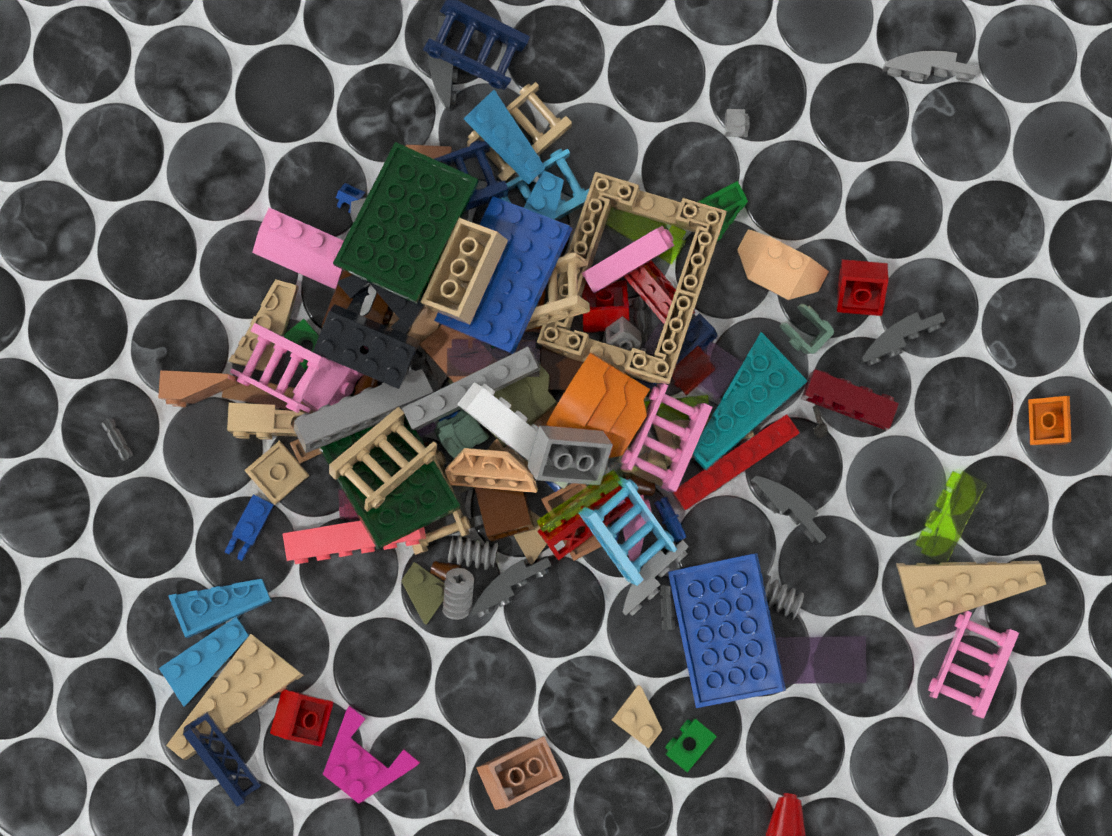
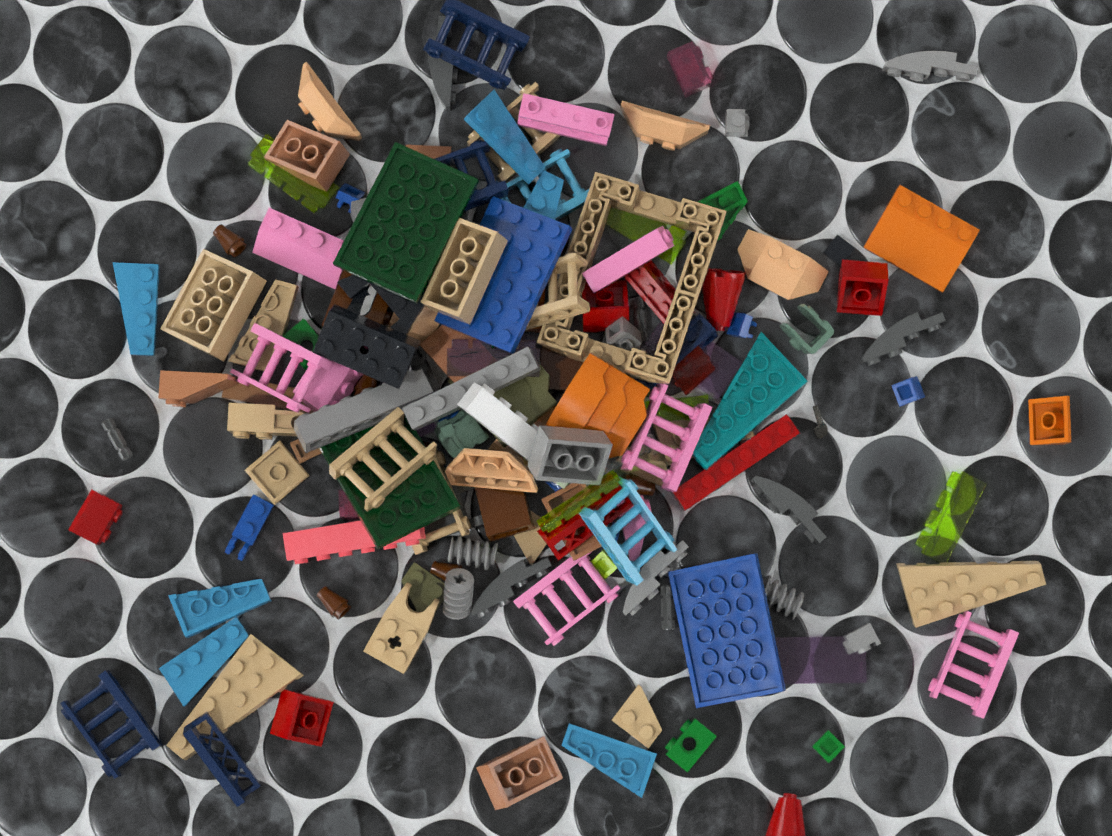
(96, 517): none -> red slope
(120, 703): none -> dark blue fence
(138, 299): none -> dark azure wing
(213, 304): none -> tan slope
(230, 241): none -> reddish brown cone
(295, 187): none -> clear neon green windscreen
(307, 155): none -> nougat slope
(323, 107): none -> light nougat wedge
(334, 603): none -> reddish brown cone
(355, 768): dark pink wing -> none
(401, 622): none -> tan brick
(546, 587): none -> bright pink fence
(565, 119): none -> bright pink fence
(604, 564): none -> lime plate
(615, 758): none -> dark azure wing
(662, 127): none -> light nougat wedge
(670, 519): blue axle -> none
(689, 68): none -> clear pink brick
(720, 295): none -> red cone
(740, 325): none -> blue tile
(828, 746): none -> green tile
(838, 250): none -> black tile
(850, 400): dark red wedge -> none
(860, 639): none -> light grey brick
(908, 391): none -> blue slope
(921, 238): none -> orange slope

